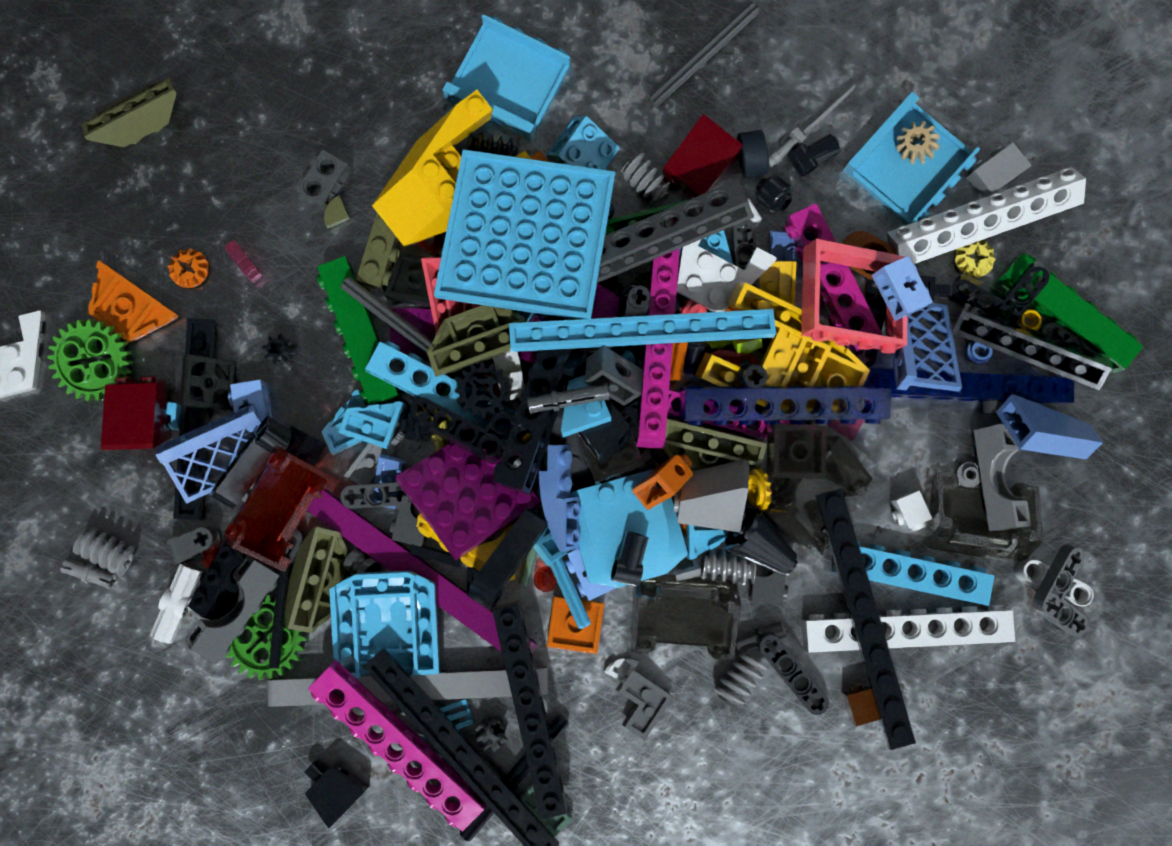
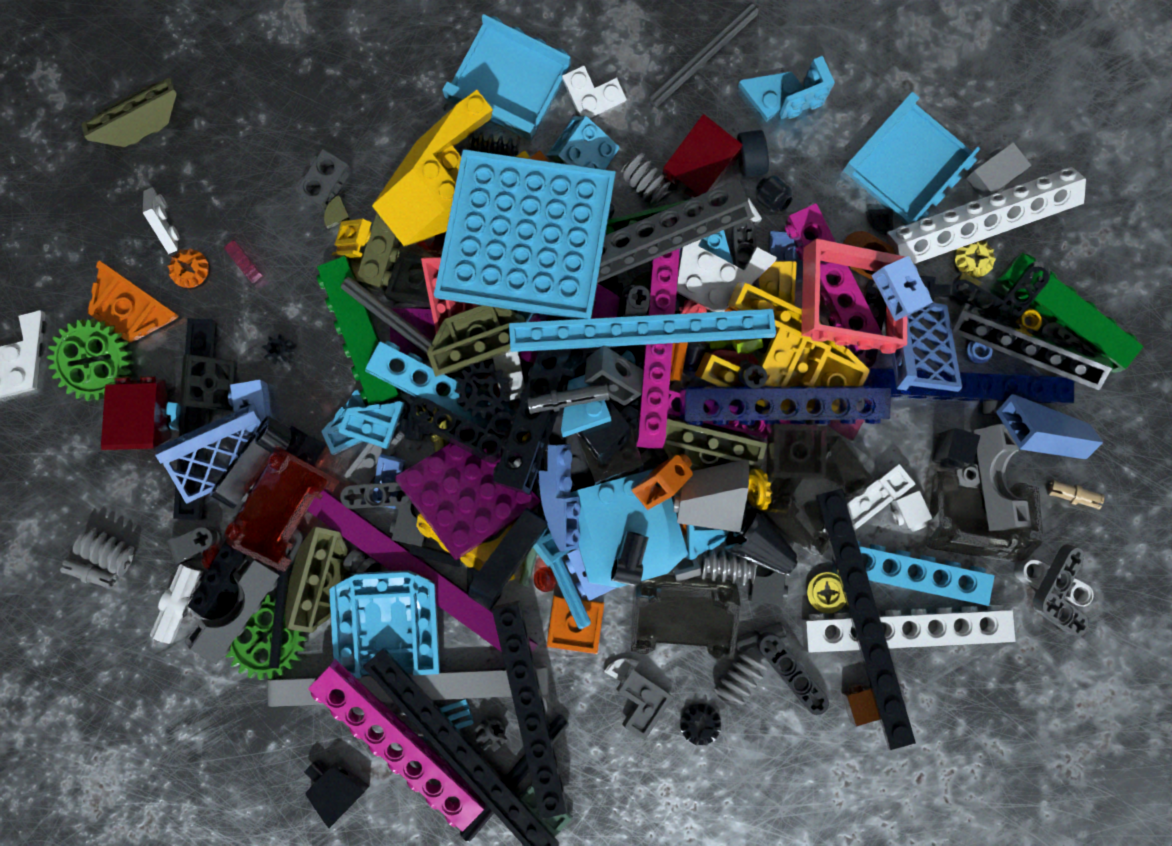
(154, 211): none -> white plate
(351, 237): none -> yellow plate
(591, 100): none -> white plate
(695, 713): none -> black gear
(770, 92): none -> medium azure wing
(797, 137): light grey sword -> none
(807, 158): black piece -> none
(817, 88): none -> medium azure bracket
(819, 601): none -> light yellow gear
(878, 495): none -> white slope
(881, 219): none -> black tile
(928, 138): tan gear -> none
(956, 449): none -> black brick
(1075, 494): none -> tan pin

